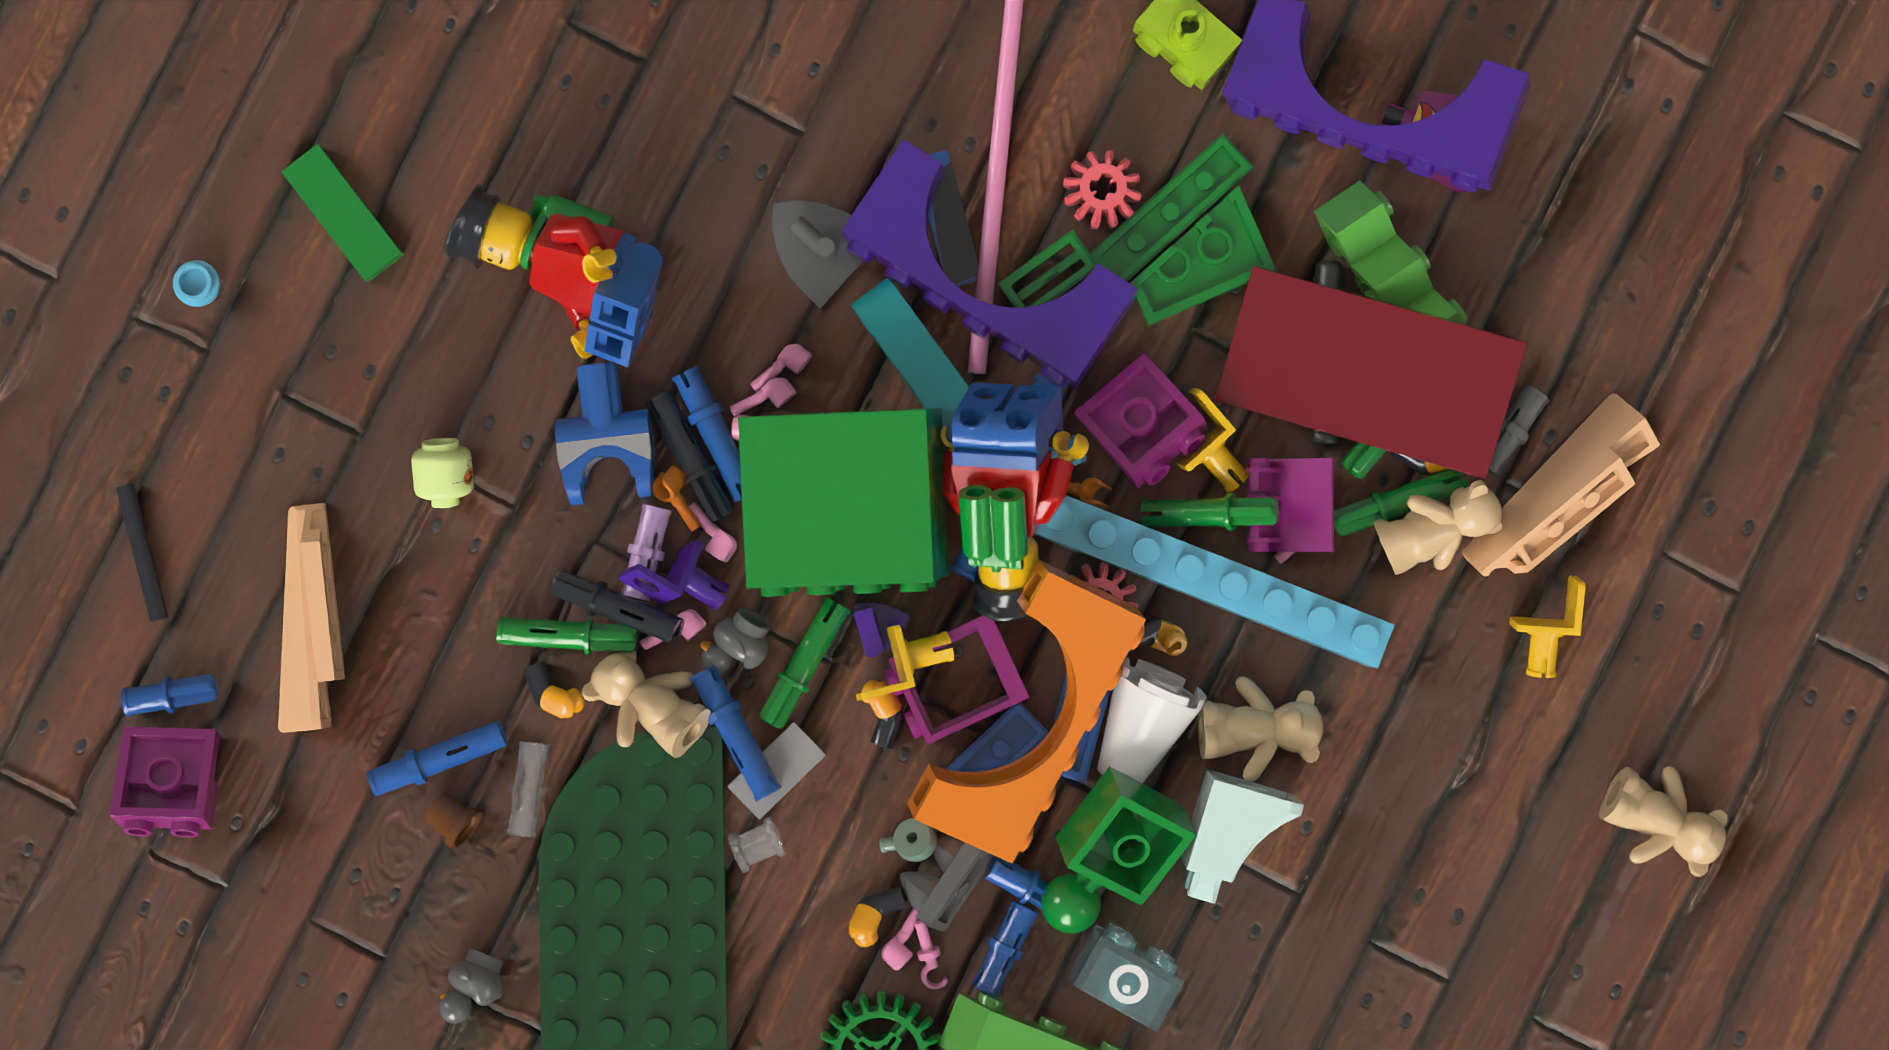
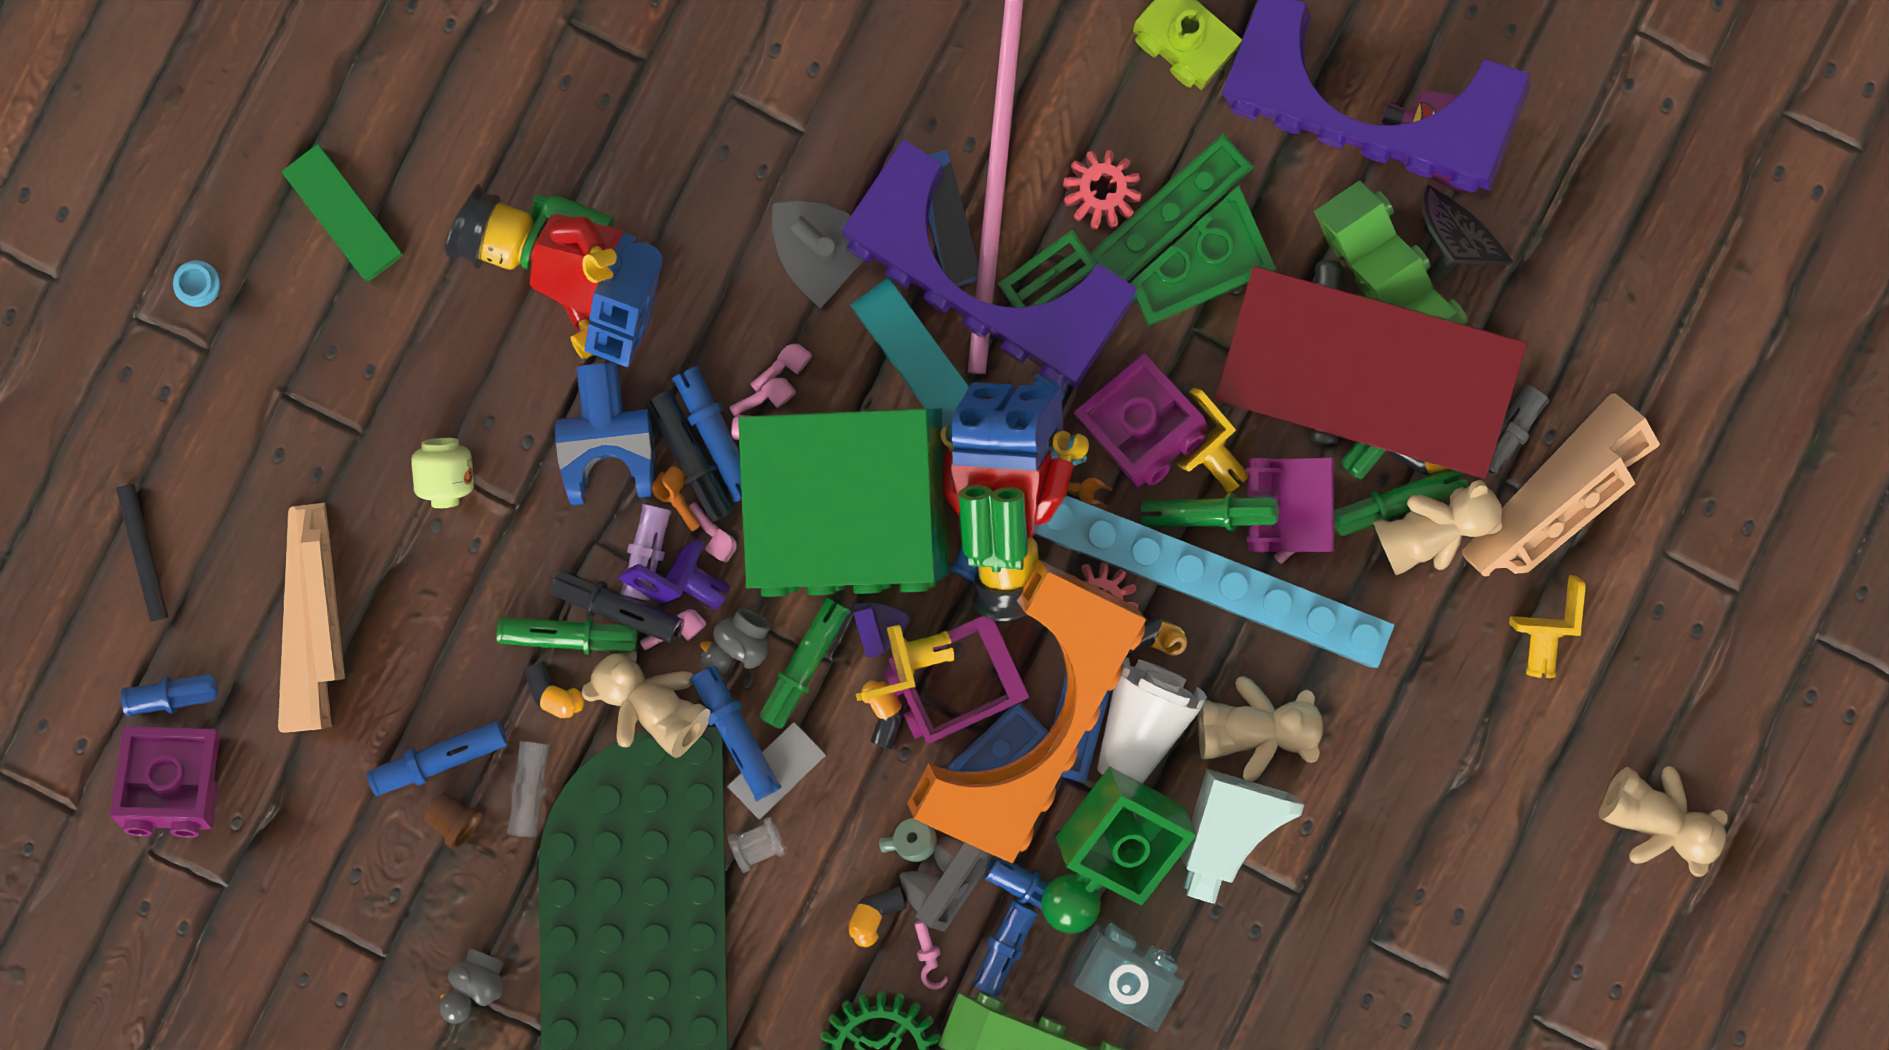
(895, 951): bright pink hand -> none
(1457, 235): none -> shield

